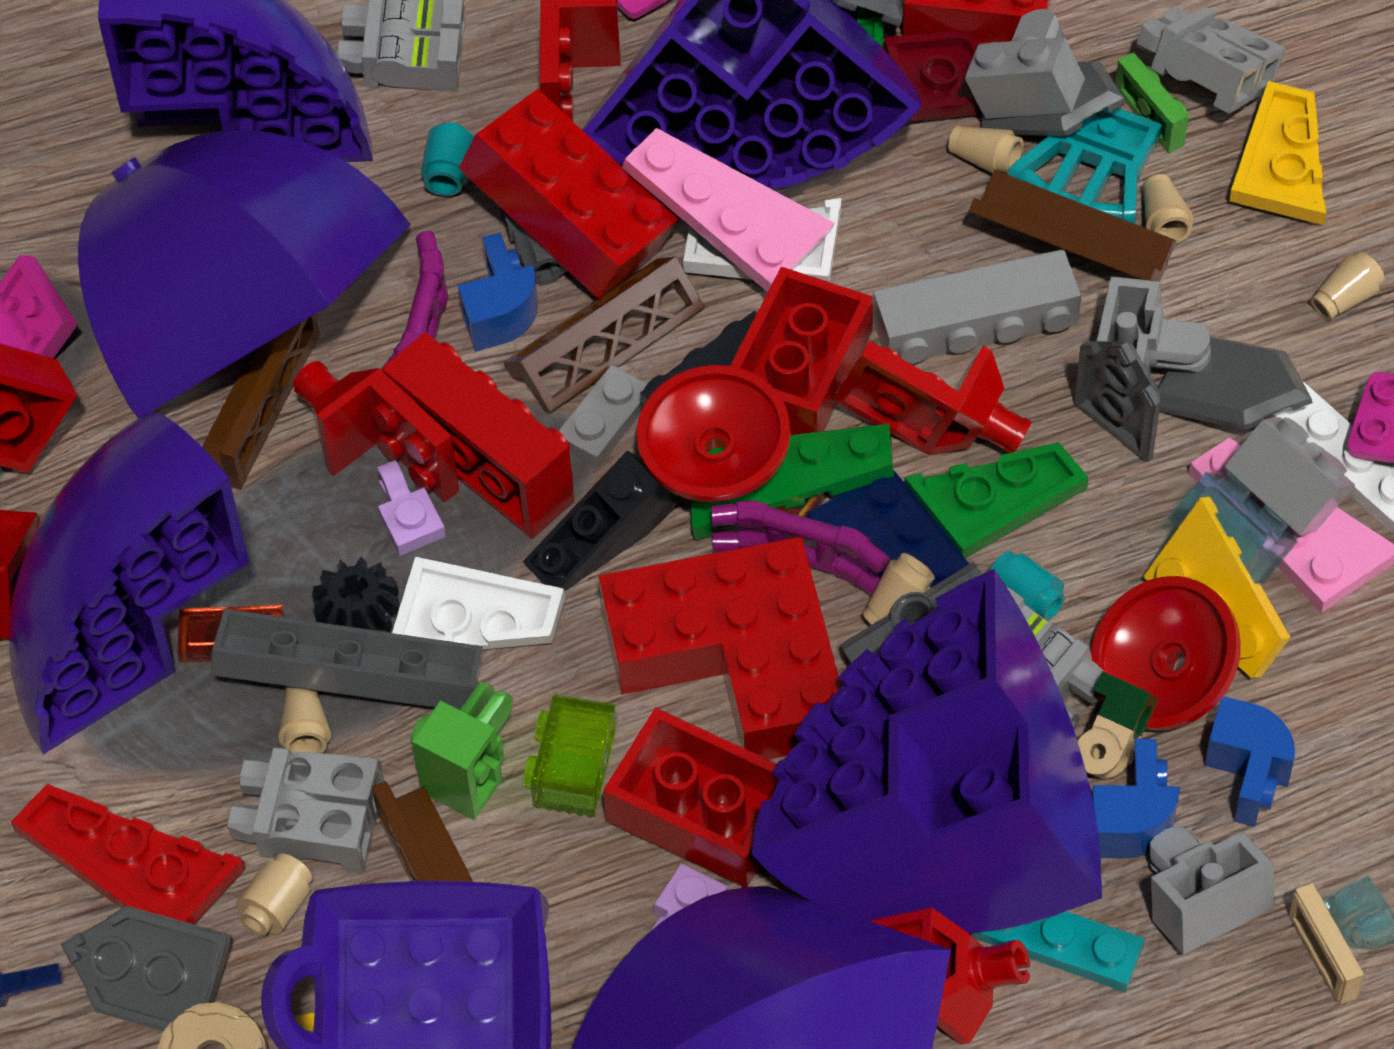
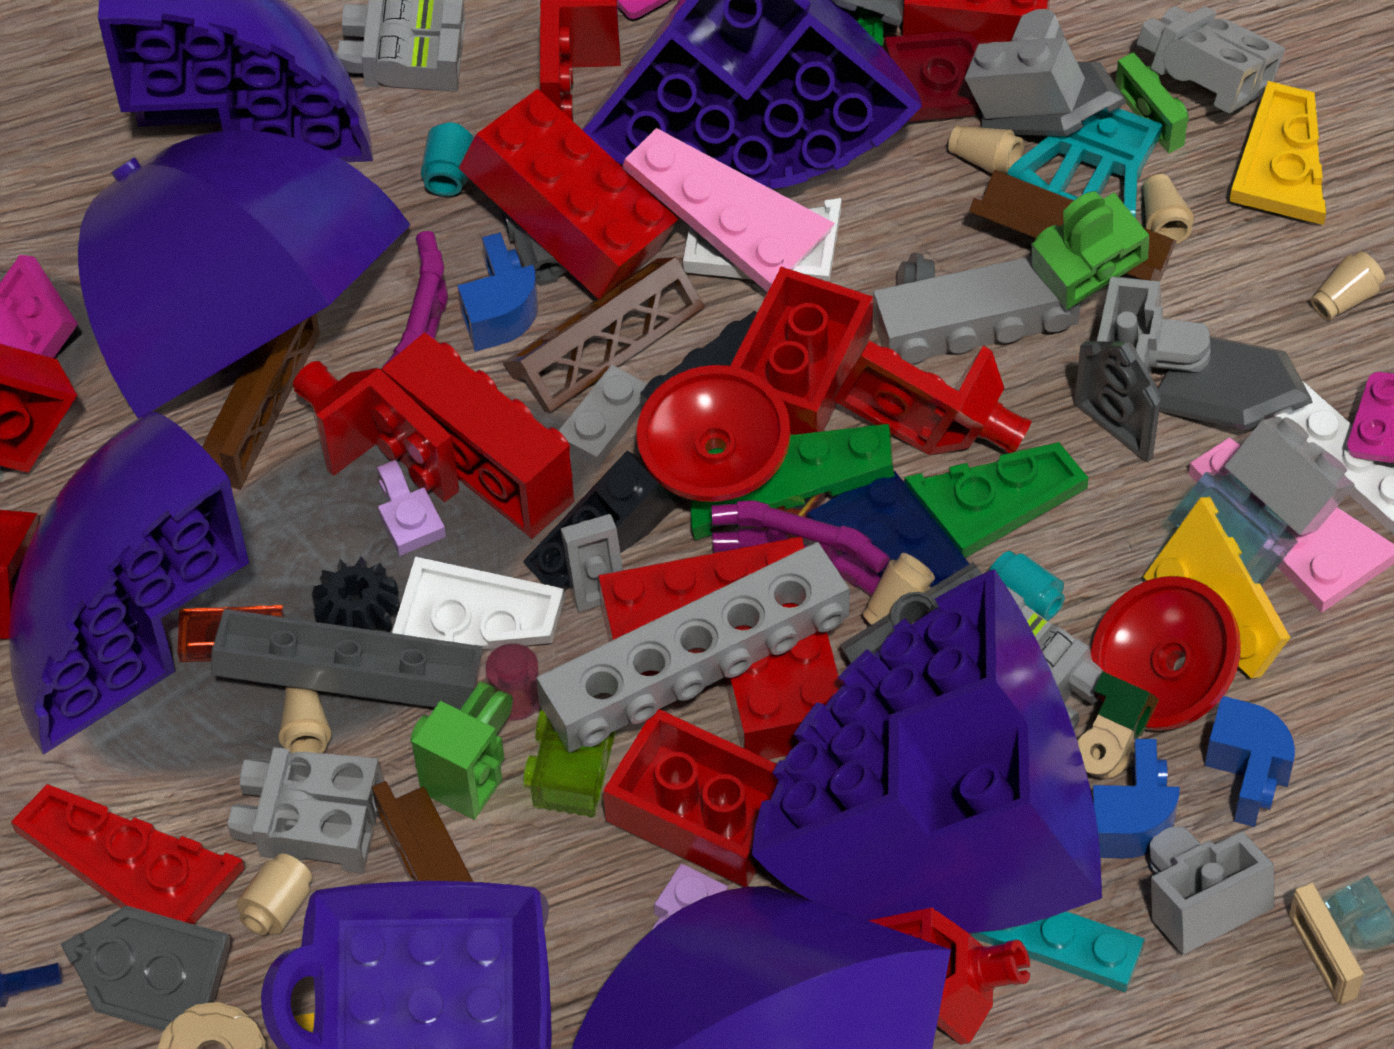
(514, 671): none -> clear pink brick
(590, 551): none -> light grey plate
(706, 623): none -> light grey brick
(915, 269): none -> dark grey plate
(1089, 247): none -> bright green brick

